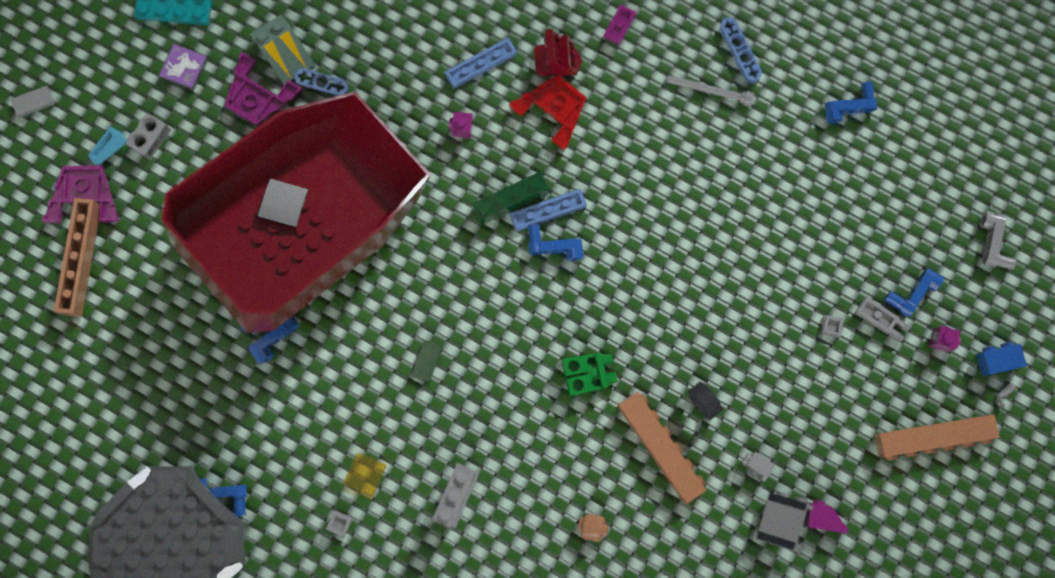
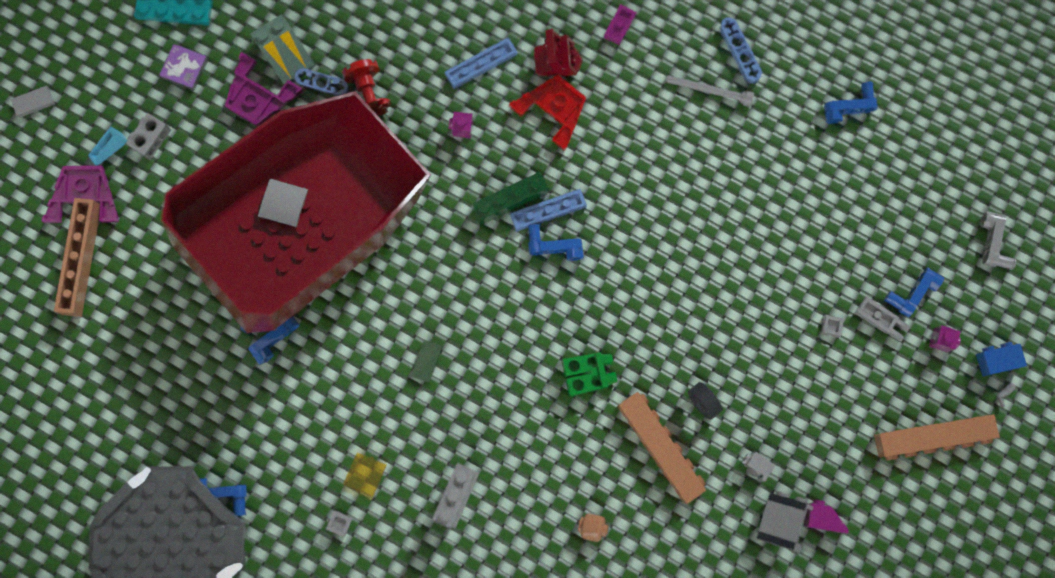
(362, 75): none -> red piece

